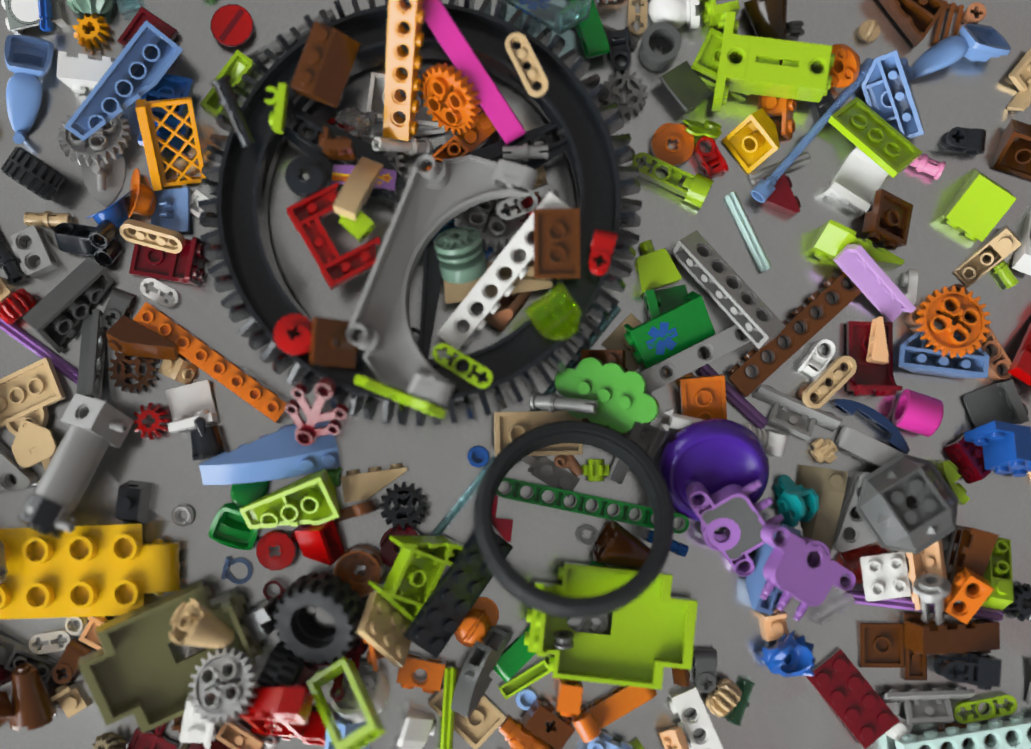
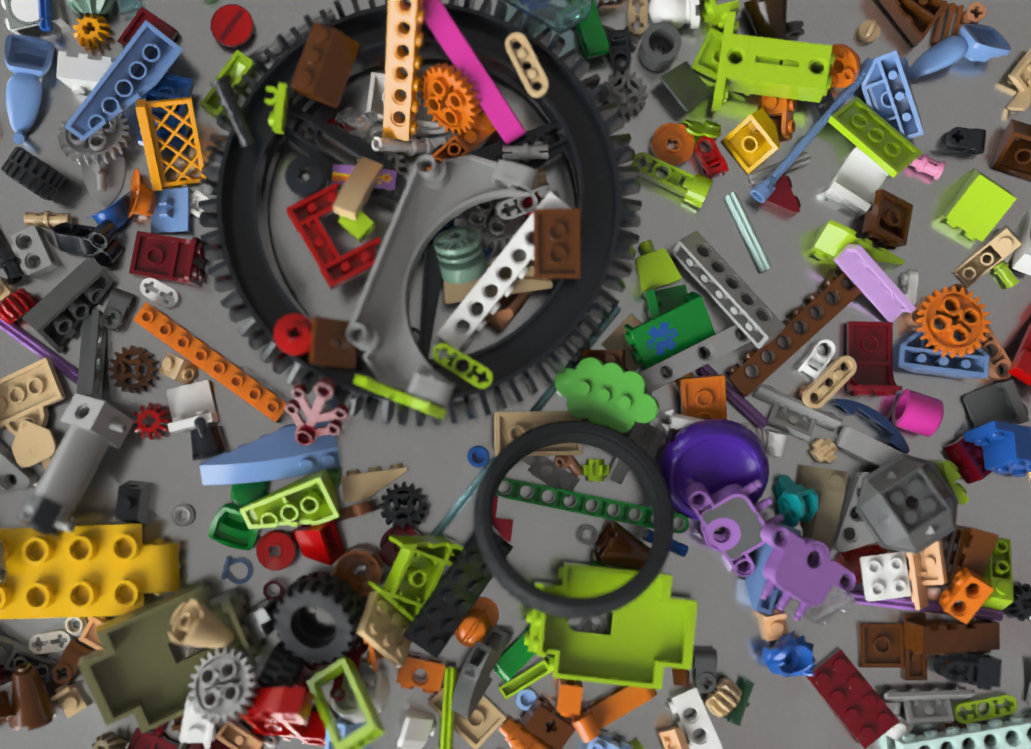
(140, 341): reddish brown slope -> none
(152, 236): tan plate -> none
(336, 147): reddish brown bracket -> none
(554, 402): light grey pin -> none
(555, 314): clear neon green slope -> none
(563, 639): dark grey bush -> none
(602, 248): red piece -> none
(877, 346): light nougat slope -> none
(932, 589): light grey piece -> none

